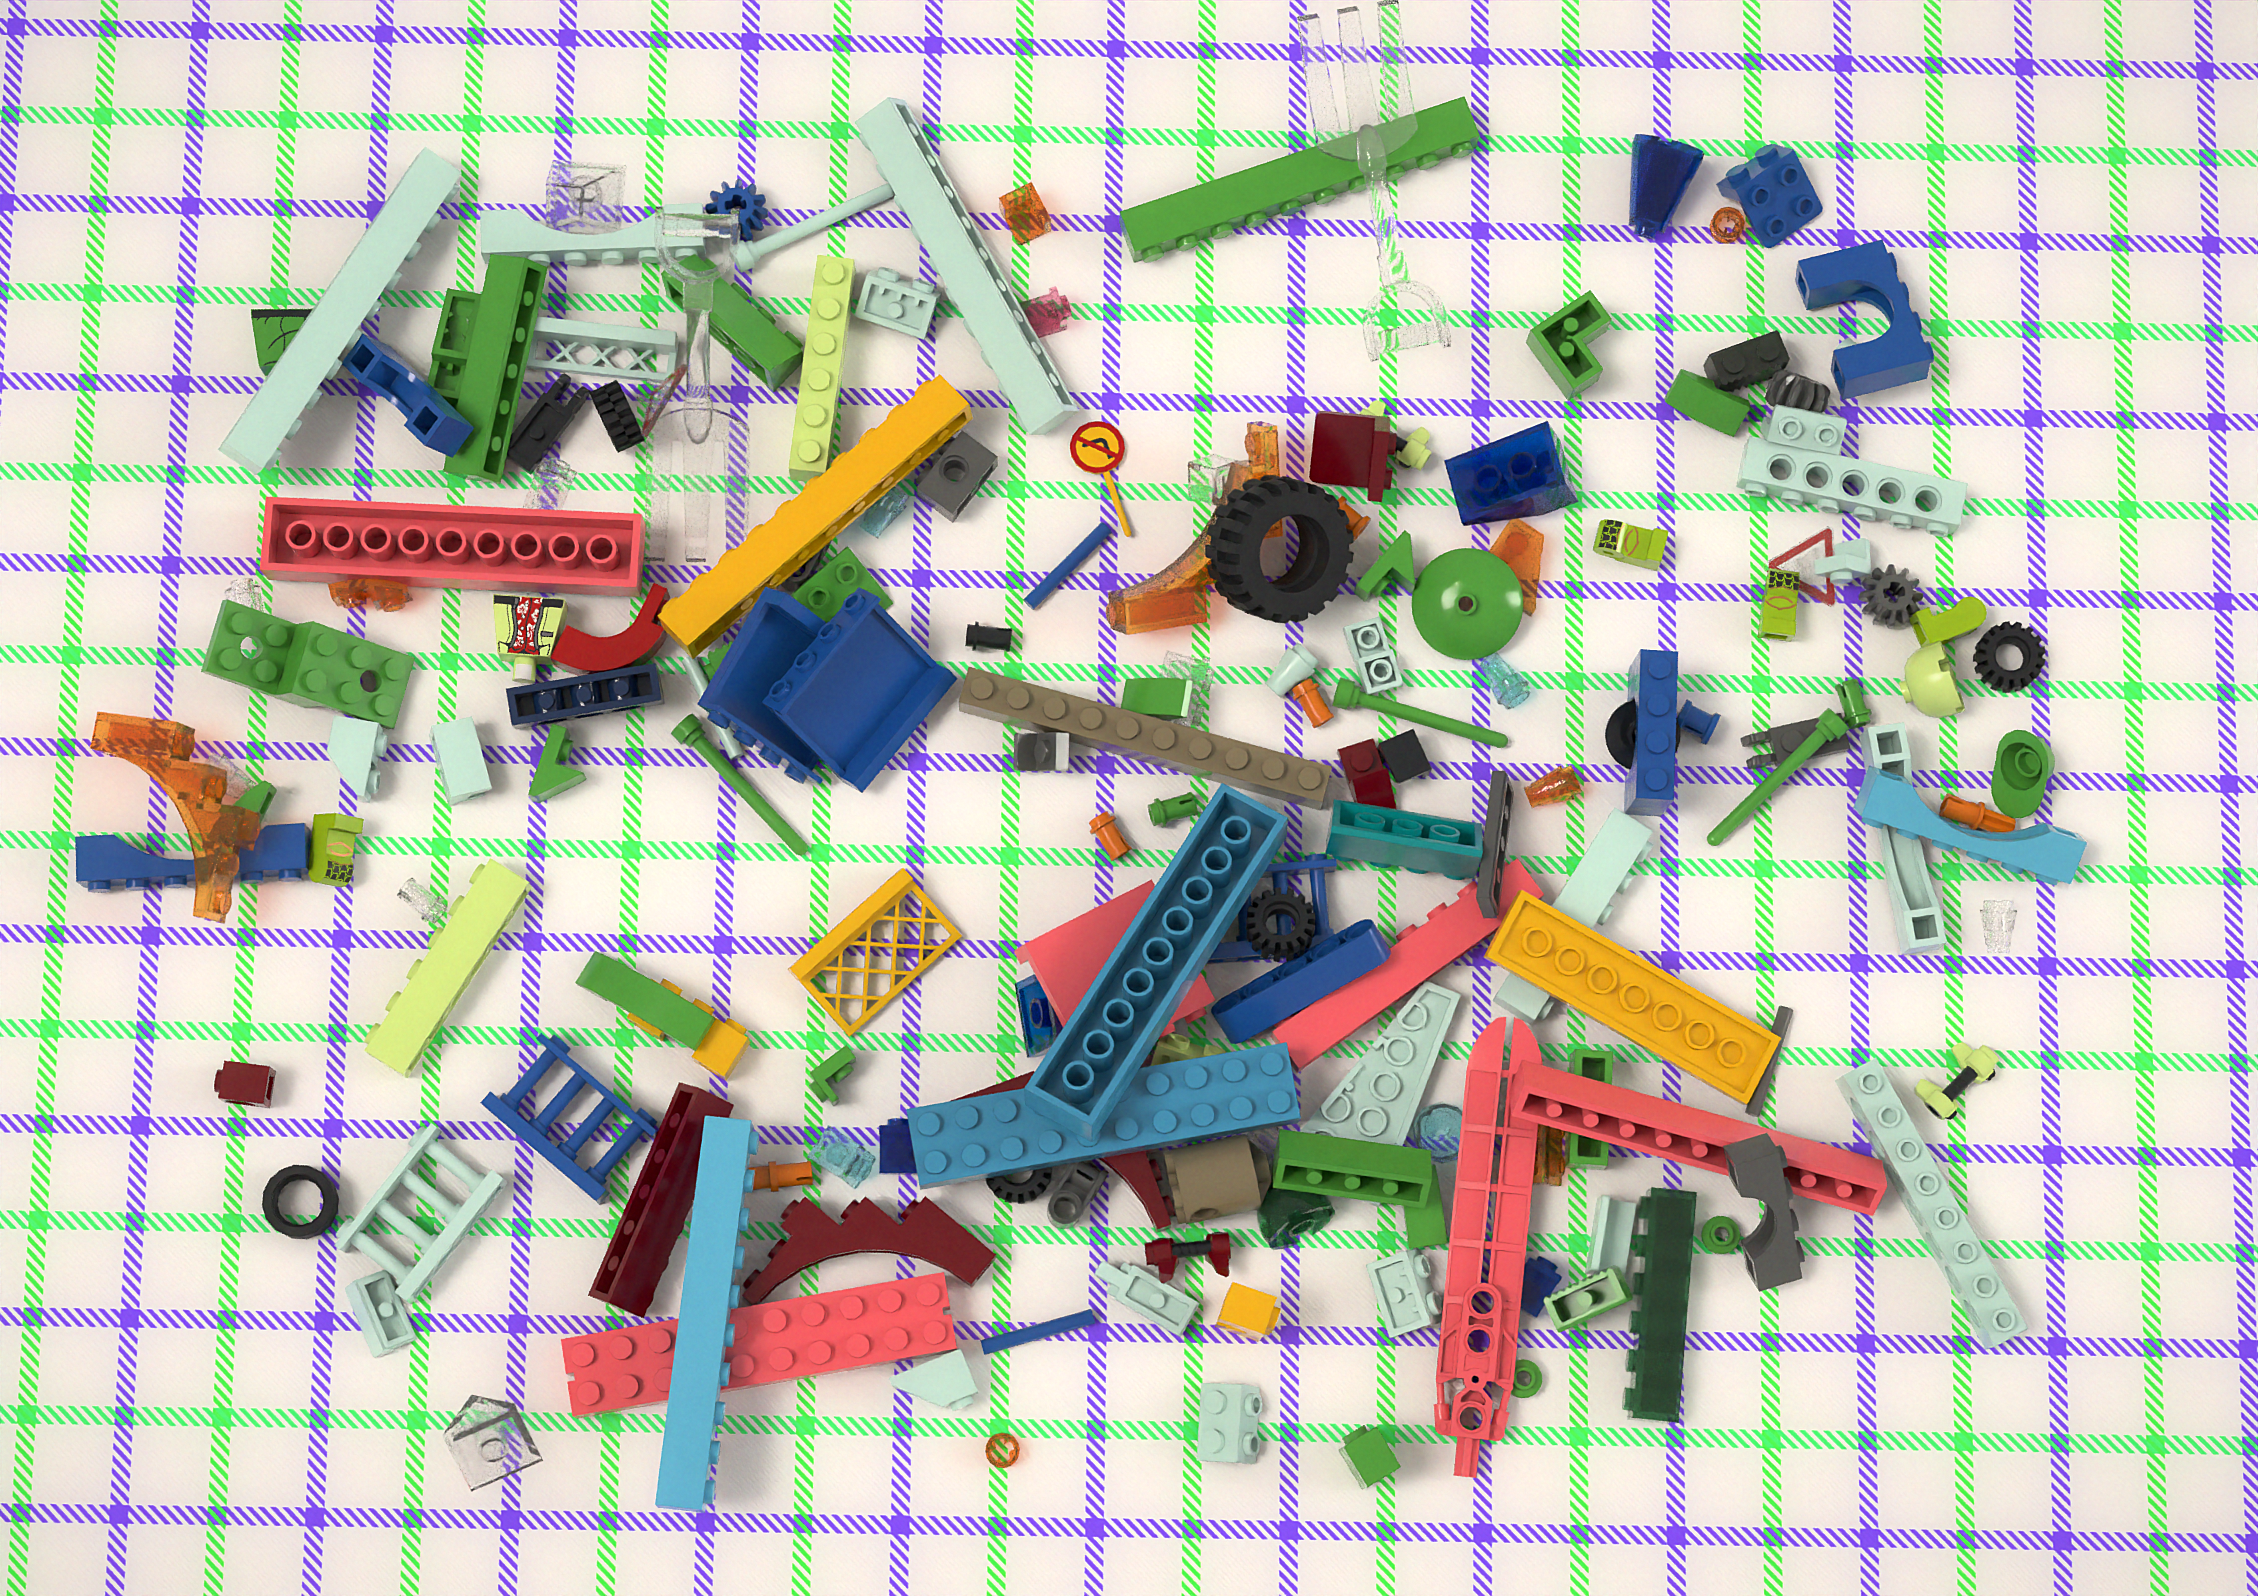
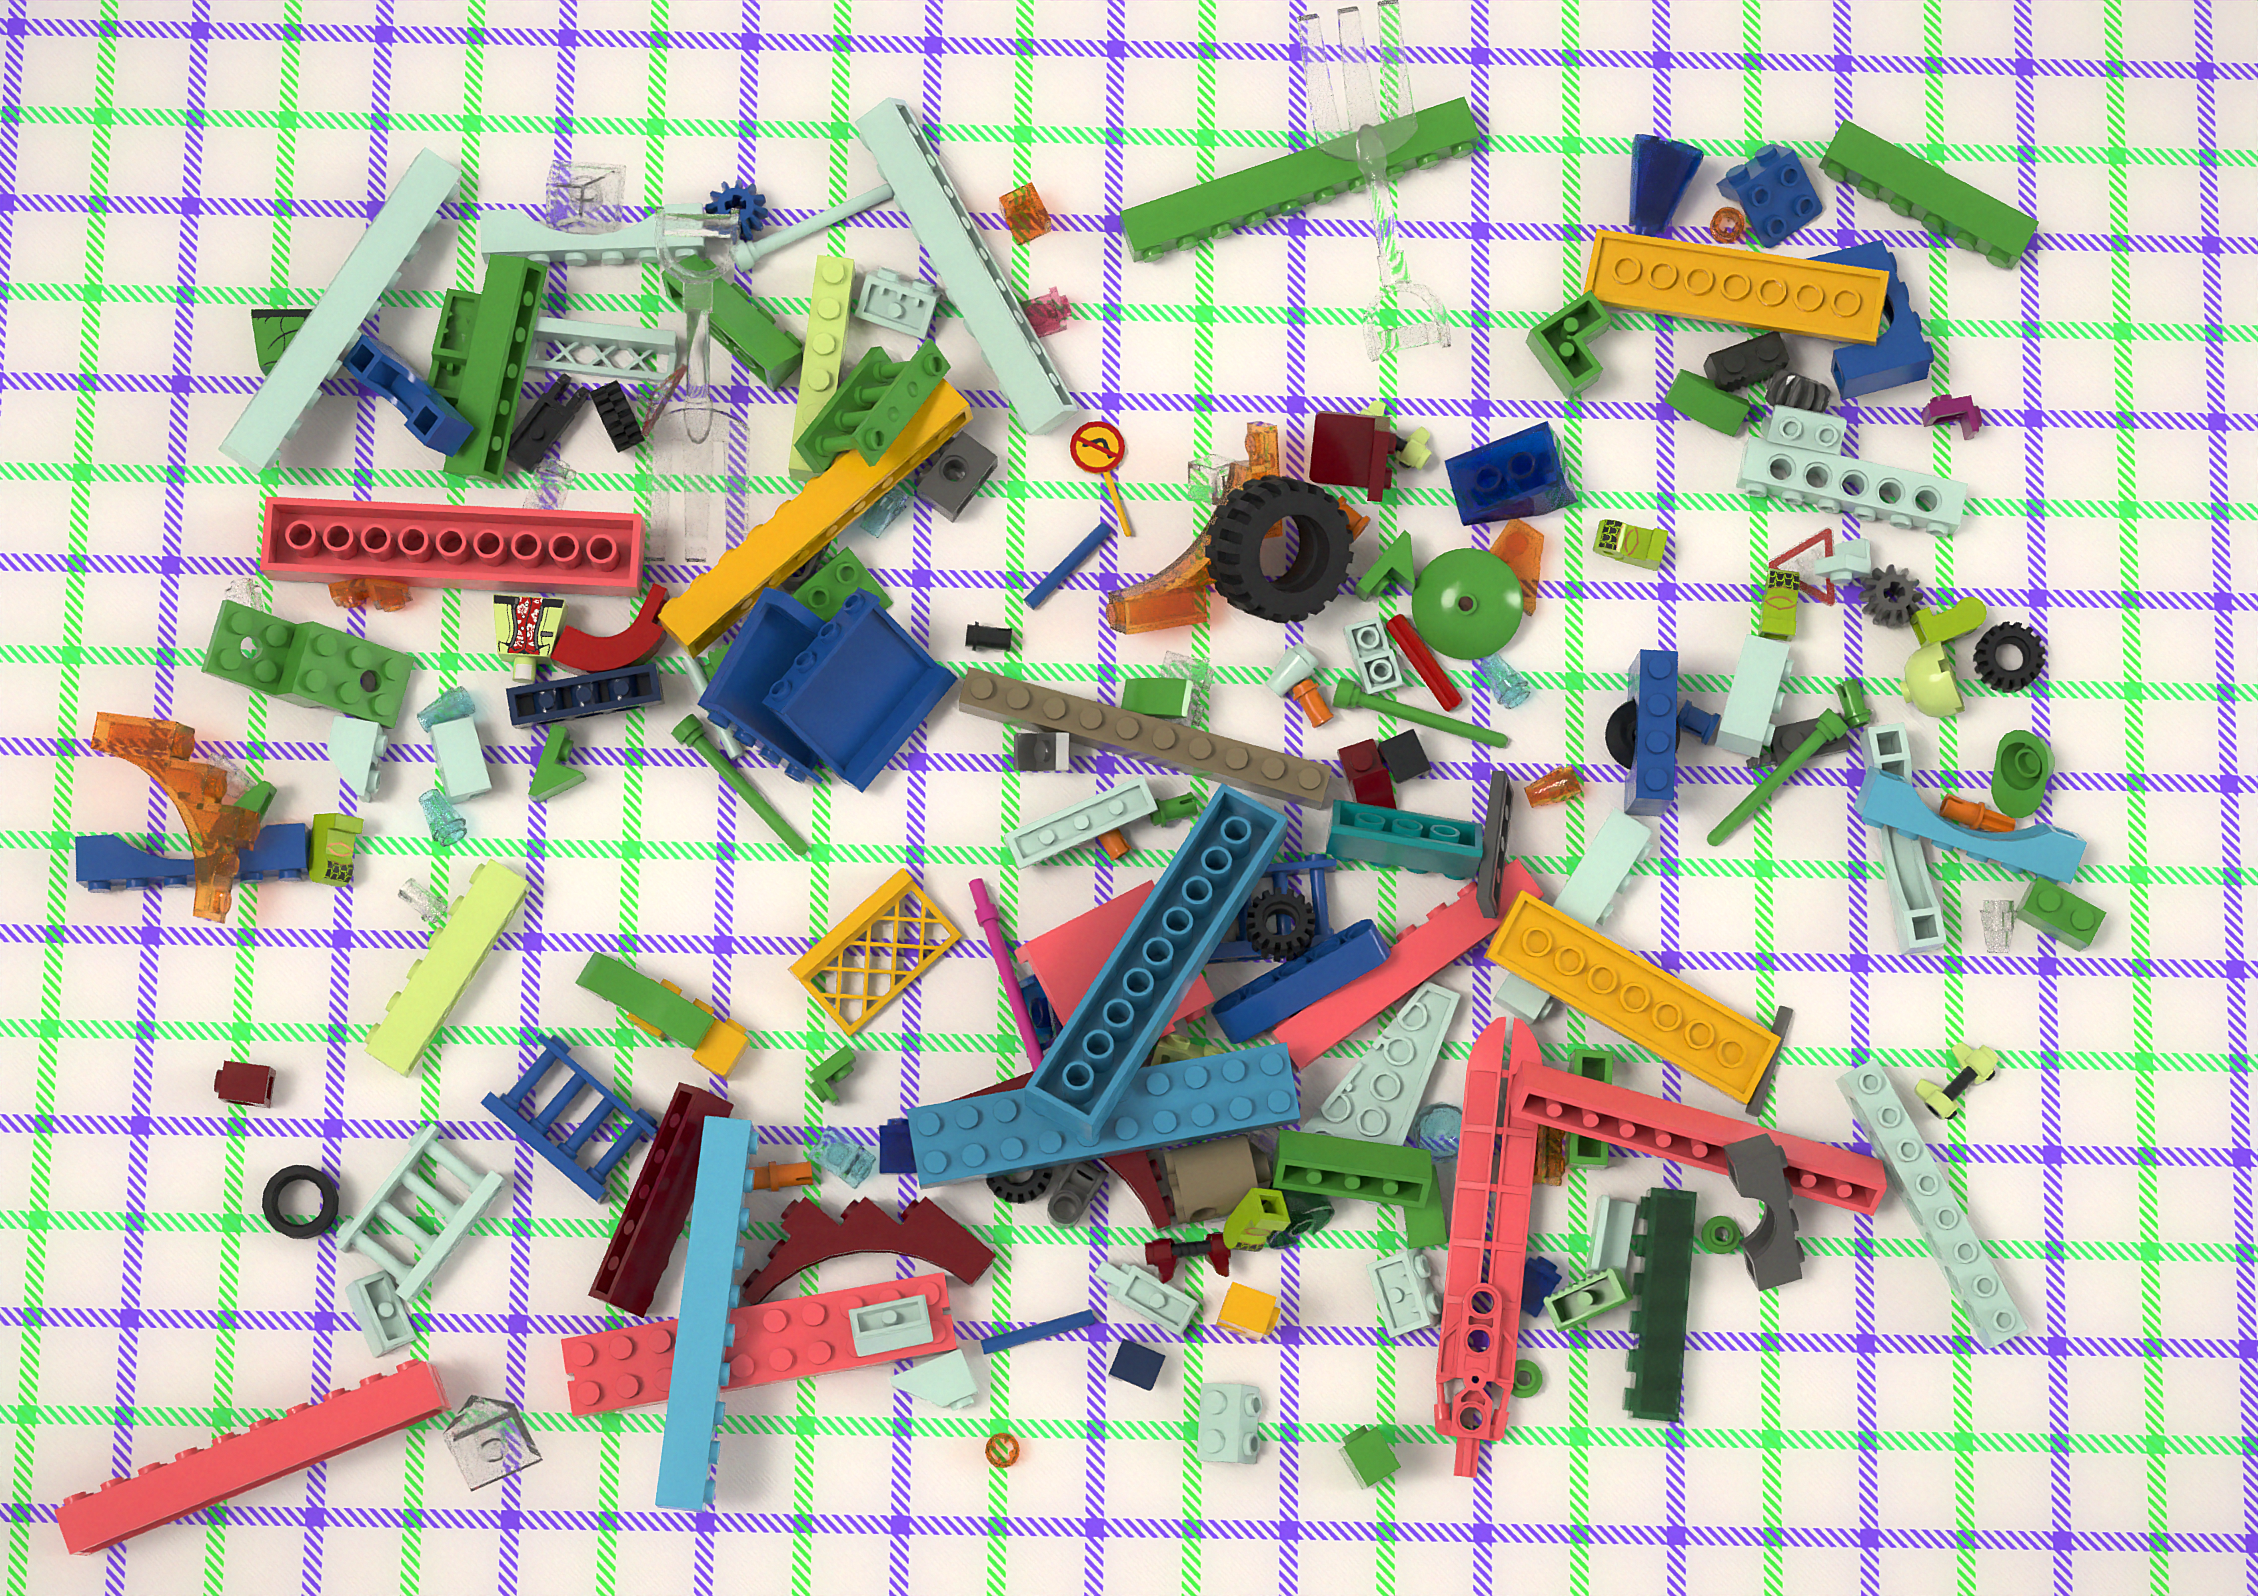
(251, 1459): none -> coral piece
(442, 819): none -> clear light blue cone
(449, 706): none -> clear light blue cone
(872, 406): none -> bright green fence
(890, 1325): none -> light aqua slope
(988, 918): none -> dark pink bar
(1080, 822): none -> light aqua fence
(1136, 1365): none -> dark blue panel
(1250, 1225): none -> lime leg
(1424, 662): none -> red axle
(1737, 287): none -> yellow plate
(1754, 696): none -> light aqua brick
(1928, 195): none -> bright green brick
(1945, 410): none -> magenta bracket
(2059, 914): none -> bright green brick

